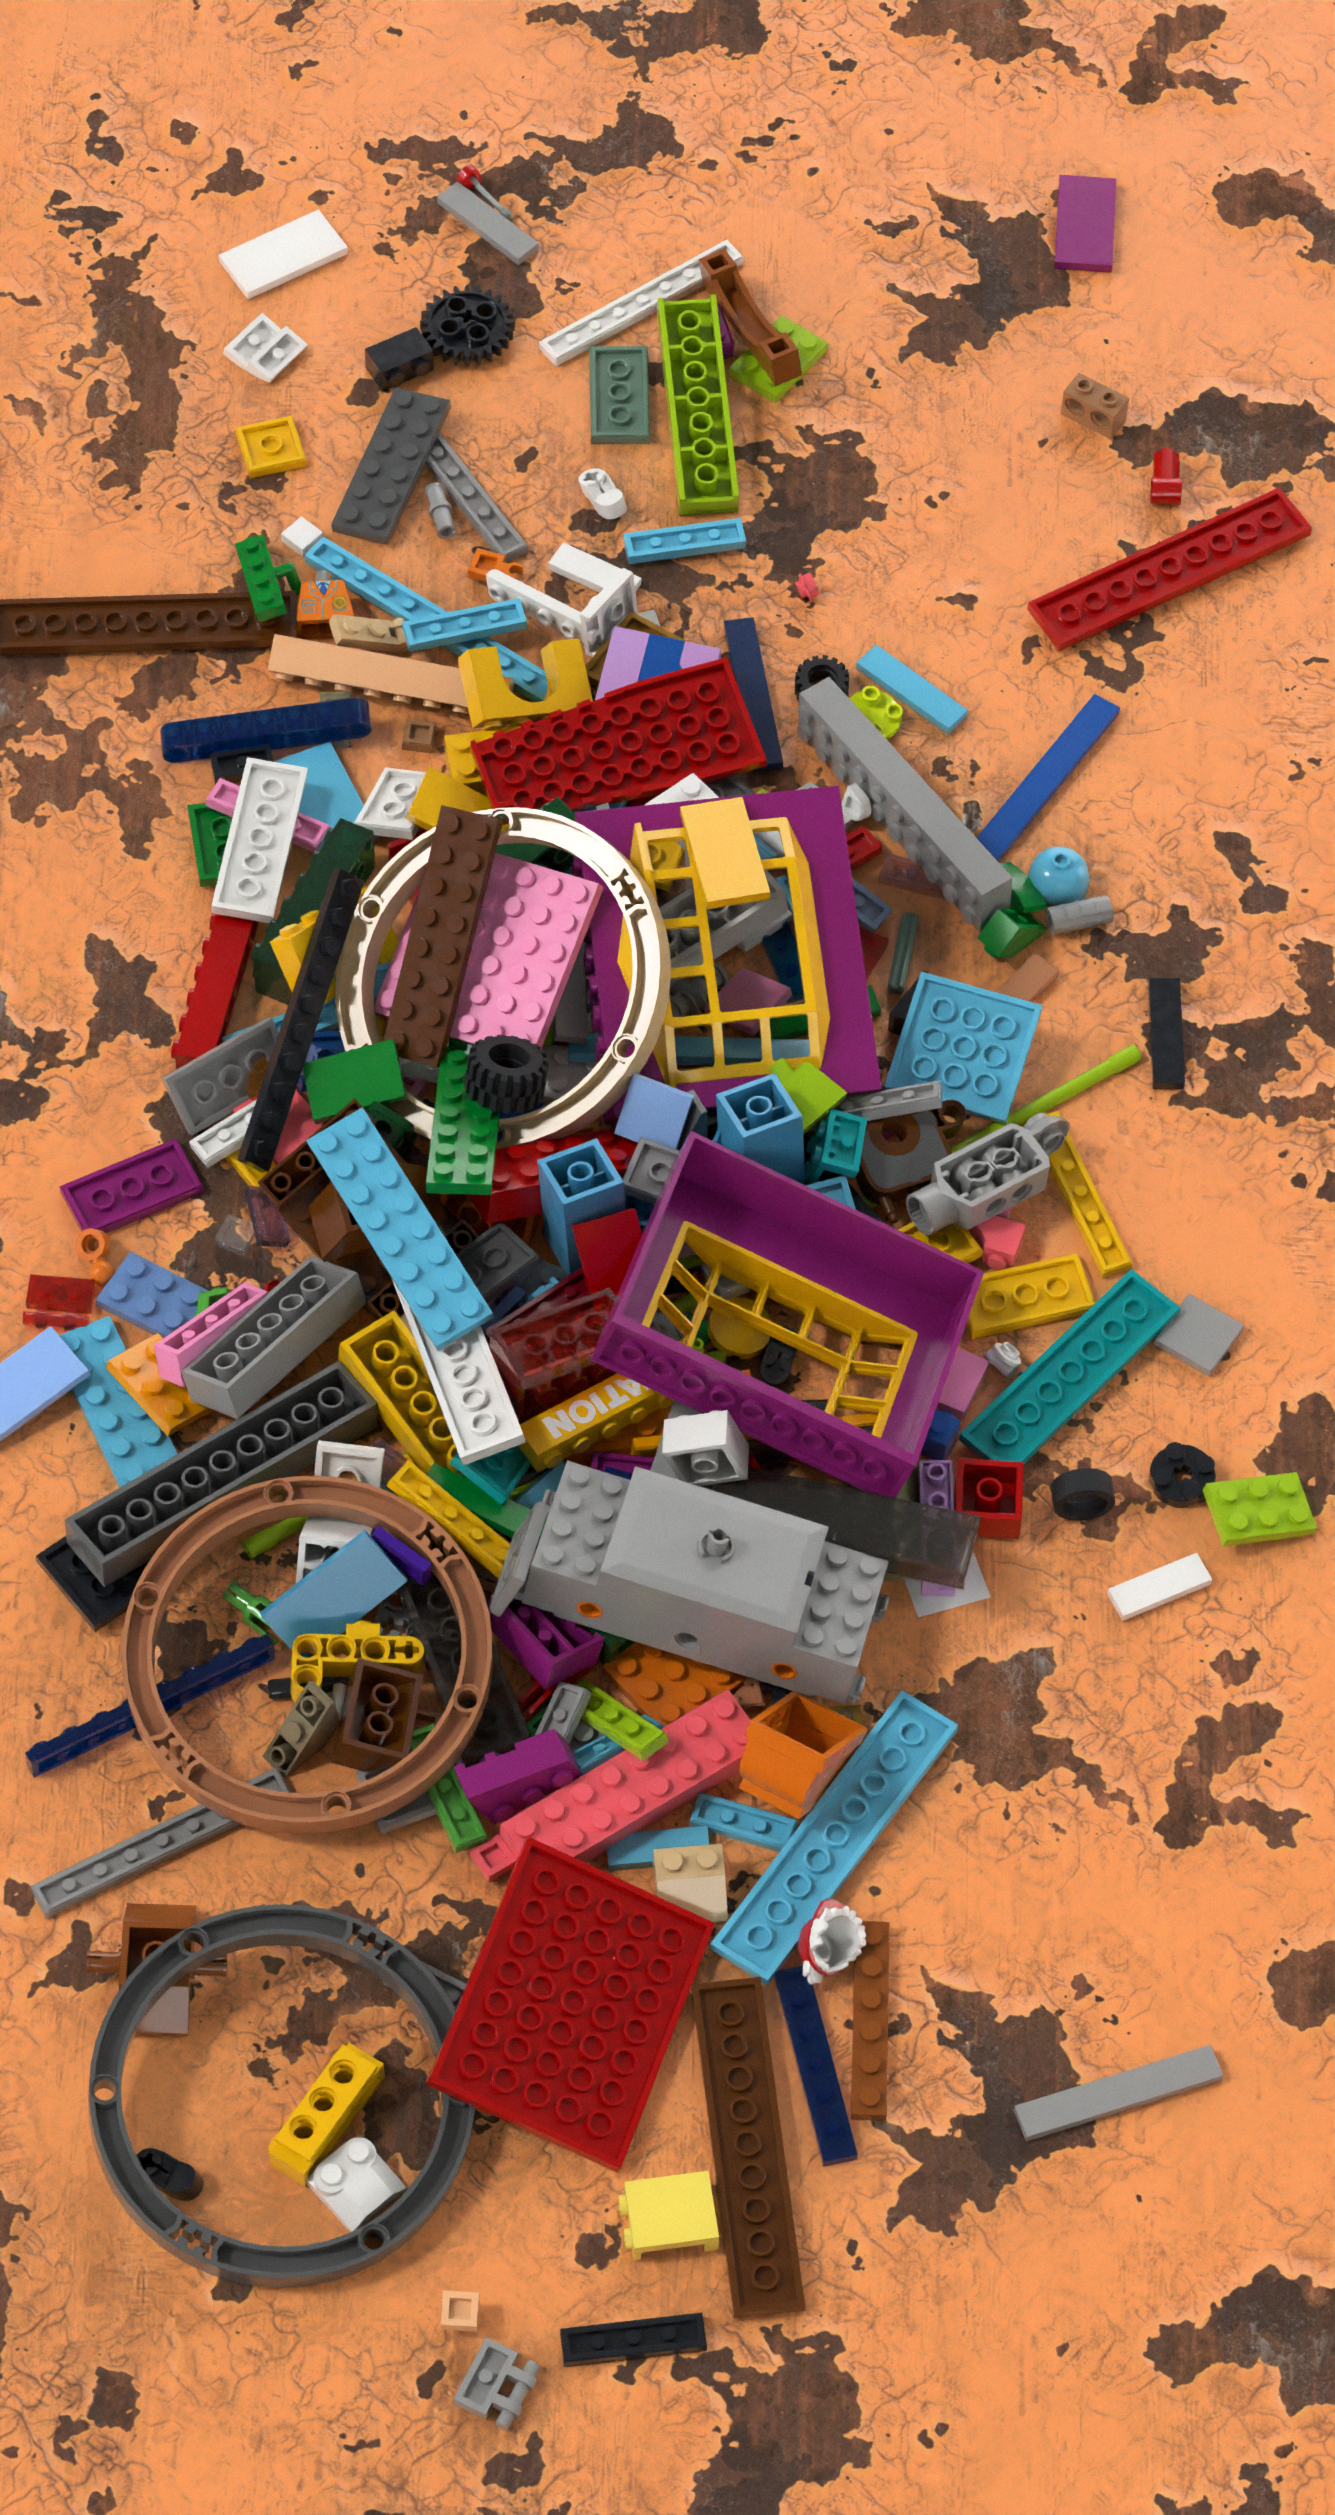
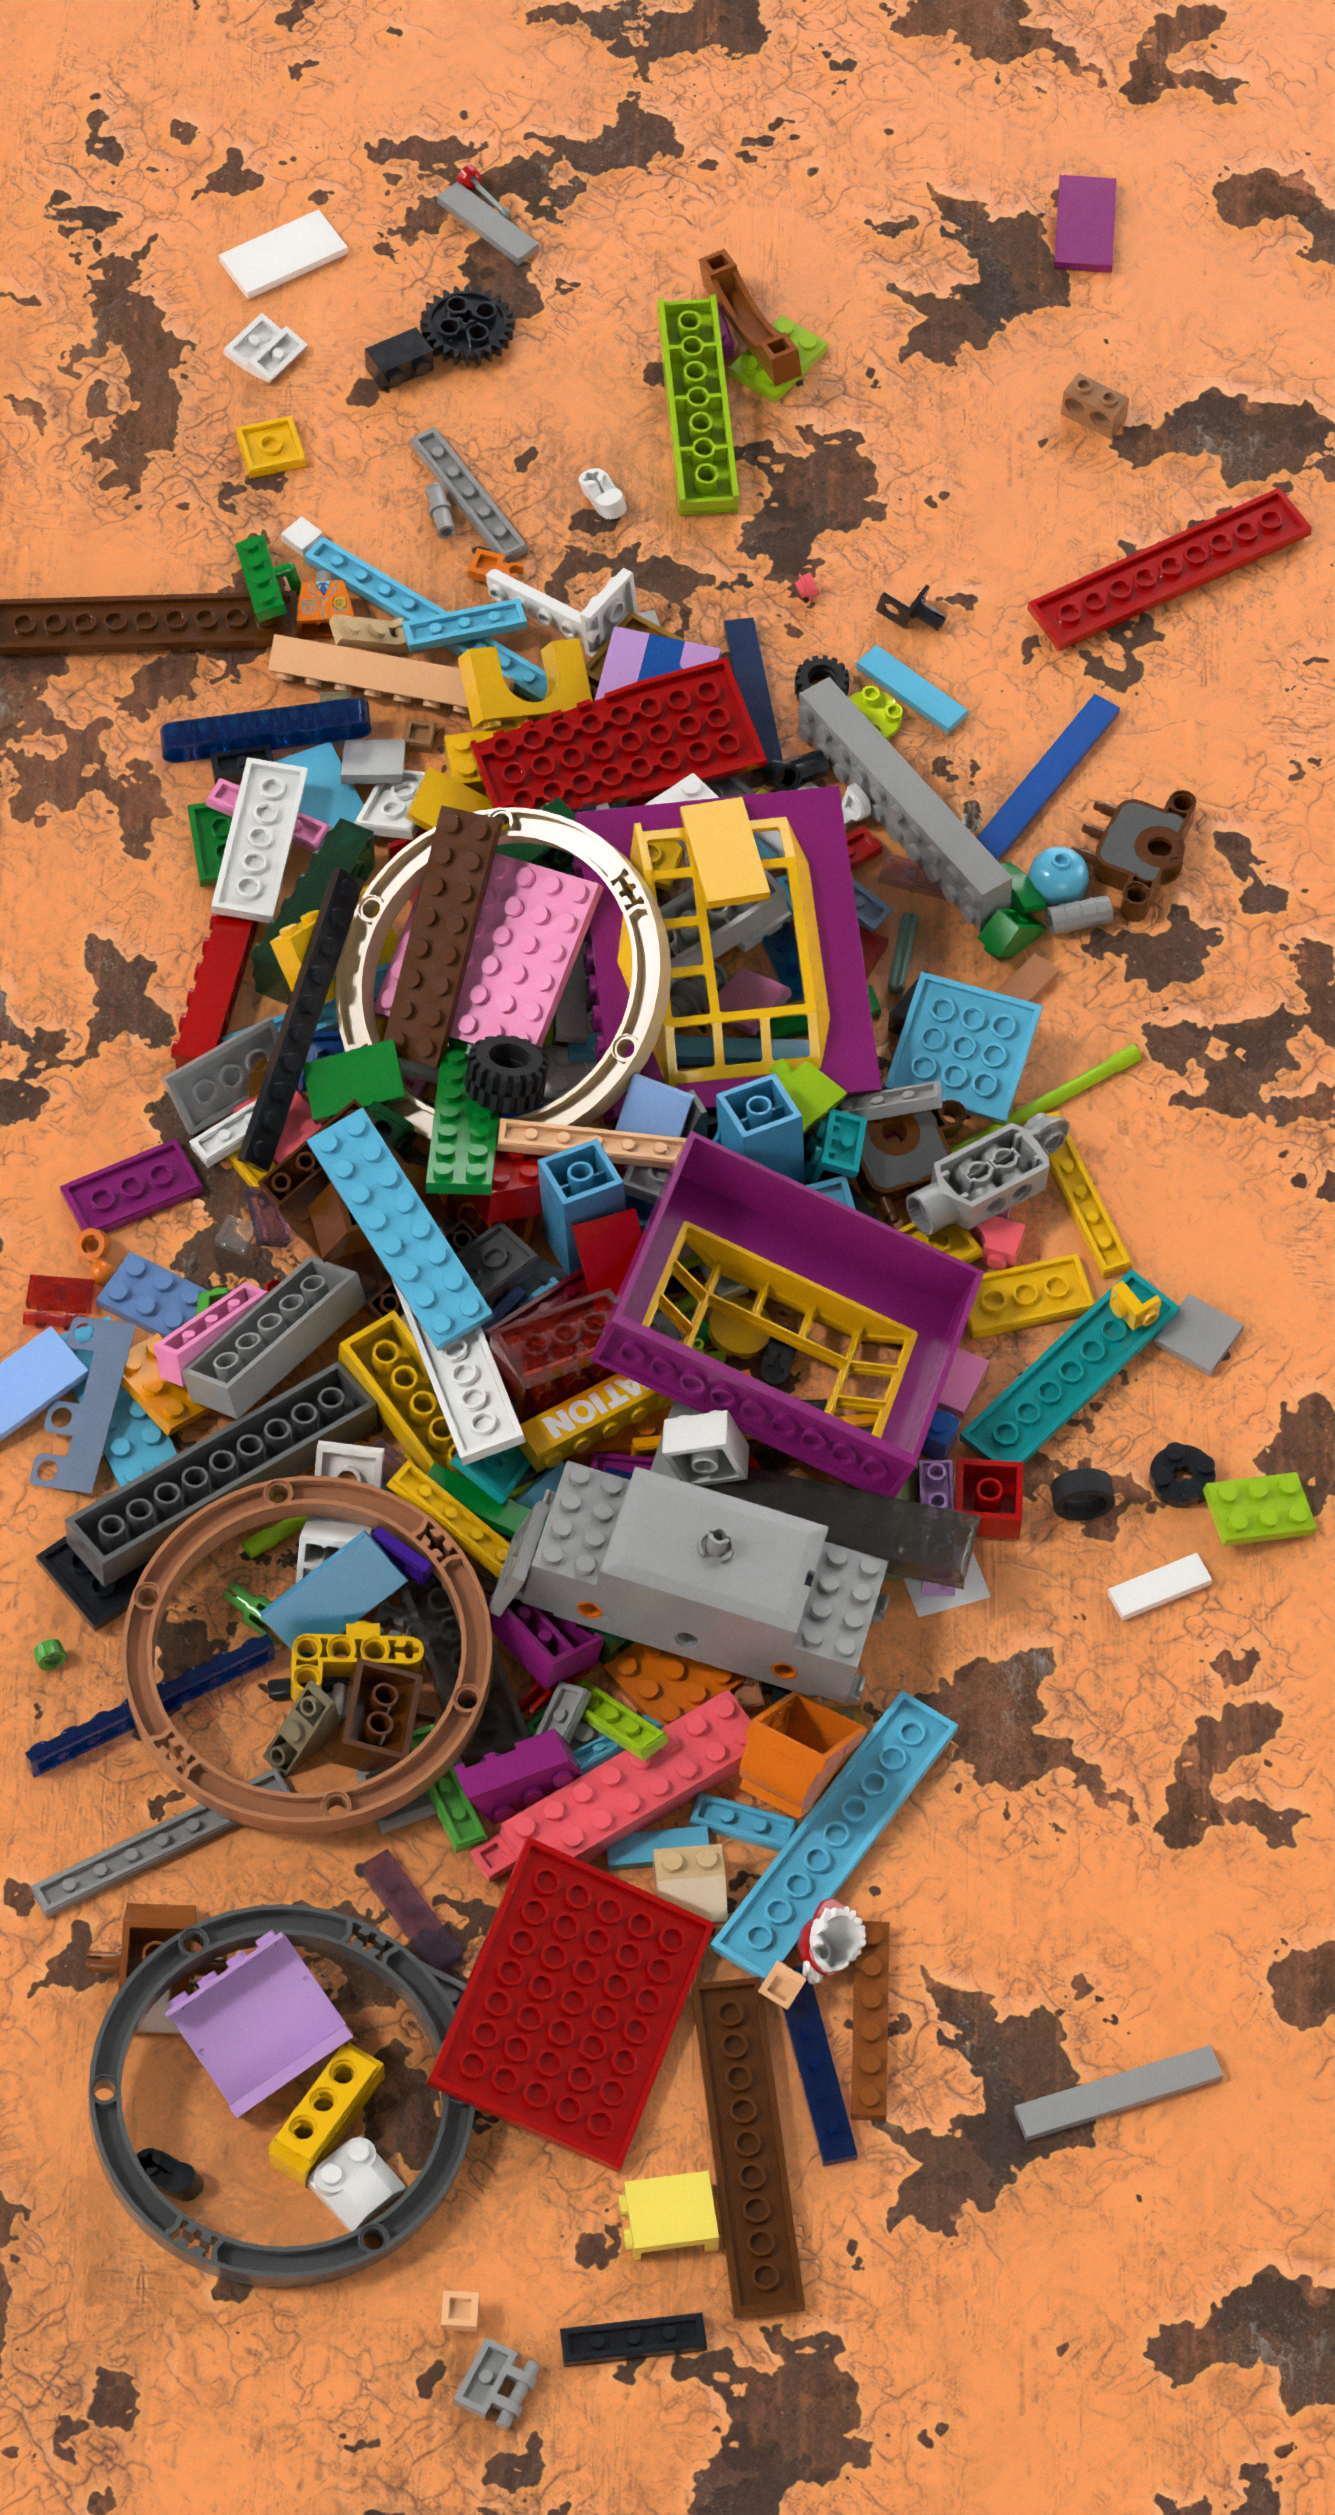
(50, 1654): none -> bright green axle
(93, 1416): none -> sand blue piece
(258, 2022): none -> lavender panel
(373, 761): none -> light grey tile
(391, 466): dark grey plate -> none
(410, 1911): none -> tile
(584, 568): white tile -> none
(619, 395): sand green tile -> none
(619, 1146): none -> light nougat tile
(629, 308): white tile -> none
(684, 540): medium azure plate -> none
(782, 1985): none -> light nougat tile
(797, 770): none -> black piece
(917, 609): none -> black bracket
(1004, 1358): white plate -> none
(1128, 848): none -> reddish brown piece
(1128, 1306): none -> yellow bracket
(1165, 483): red piece -> none
(1166, 1033): black tile -> none

